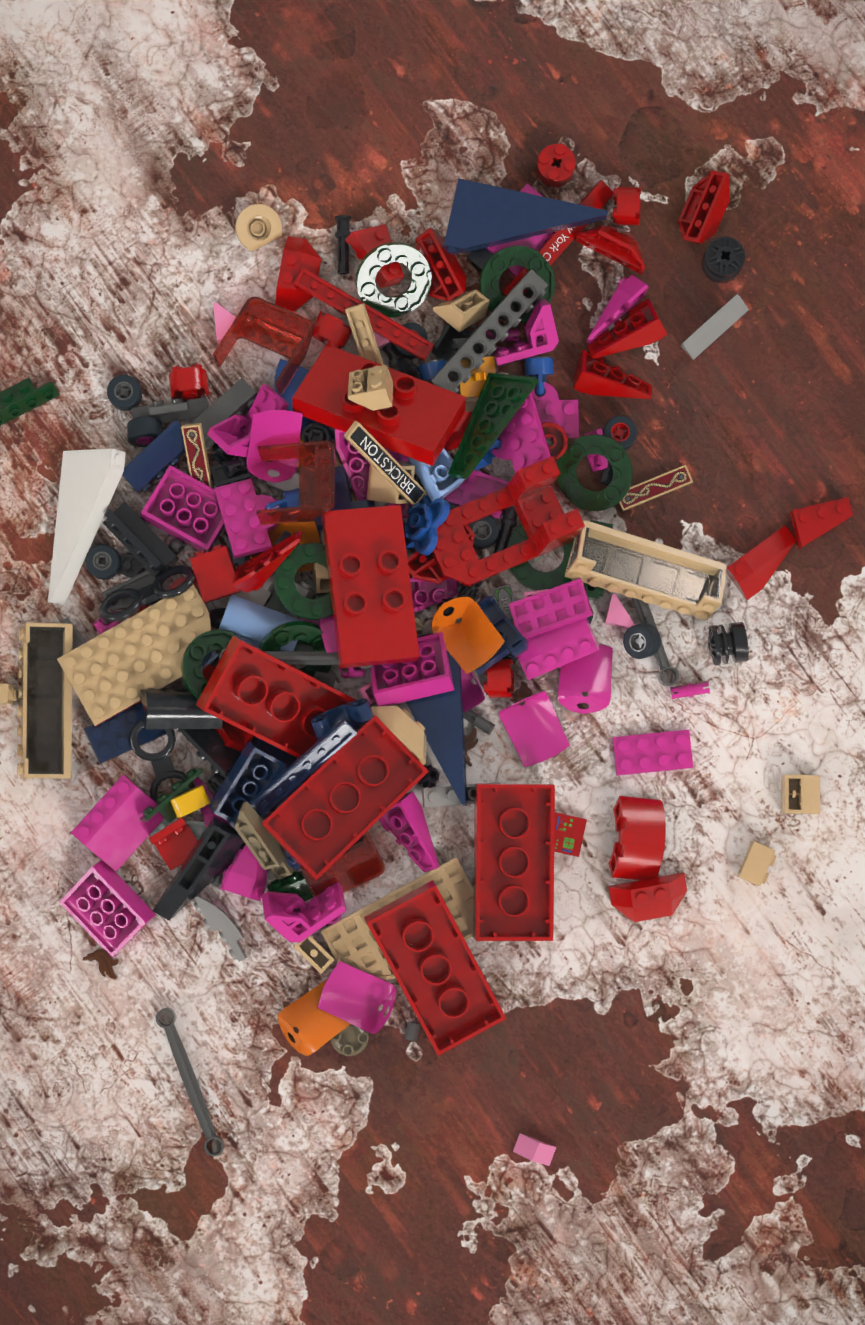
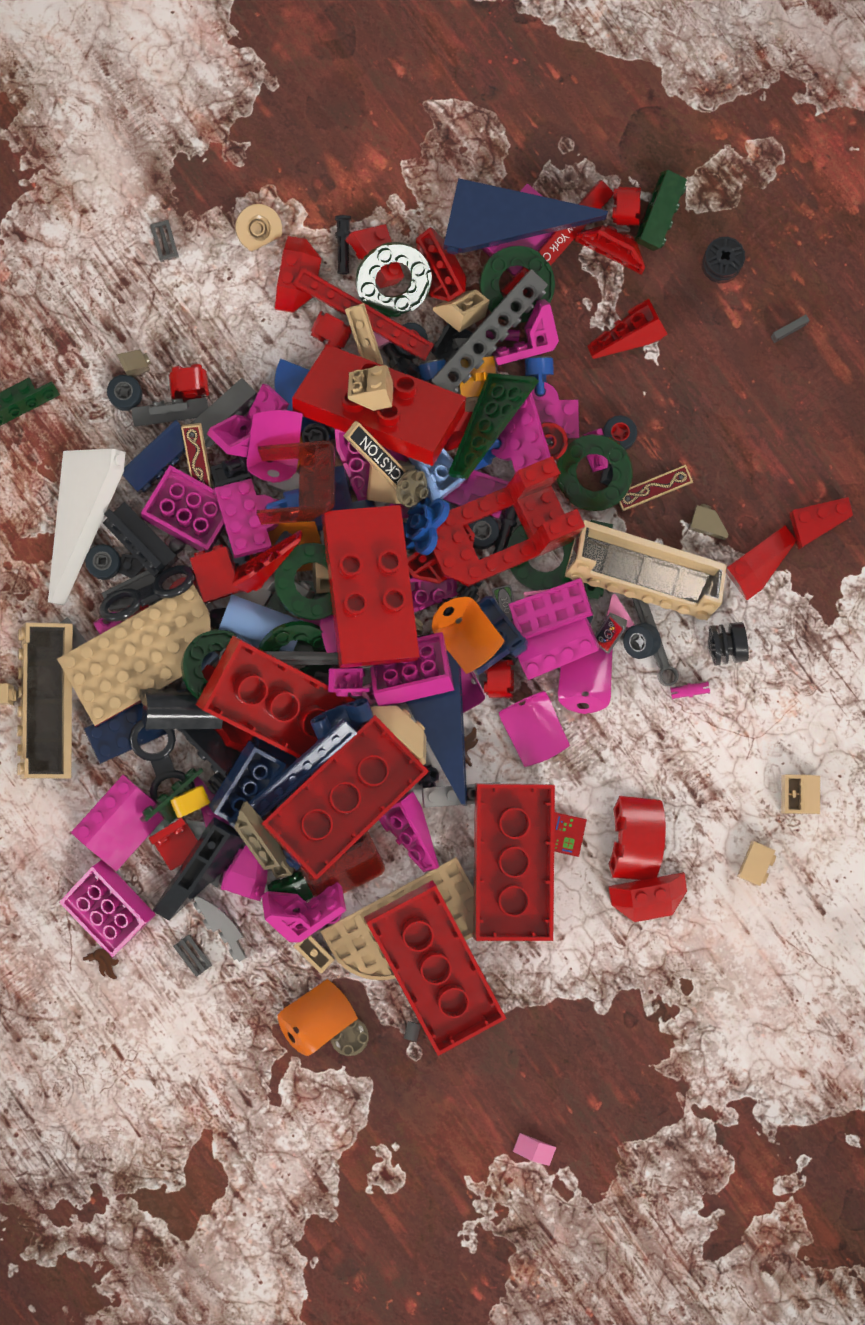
(134, 362): none -> dark tan slope
(143, 431): black wheel -> none
(168, 256): none -> dark grey tile
(187, 961): none -> dark grey tile
(190, 1082): dark grey piece -> none
(220, 455): black gear -> none
(223, 321): bright pink slope -> none
(271, 329): clear red windscreen -> none
(346, 681): none -> dark pink bracket
(356, 997): dark pink piece -> none
(412, 488): none -> dark tan dish
(478, 258): black brick -> none
(479, 721): dark grey axle -> none
(558, 155): red brick -> none
(601, 379): red wedge -> none
(610, 632): none -> slope
(627, 294): dark pink wedge -> none
(652, 752): dark pink plate -> none
(660, 210): none -> dark green brick
(705, 207): red wedge -> none
(707, 522): none -> dark tan slope
(714, 327): light grey slope -> none
(790, 328): none -> dark grey tile

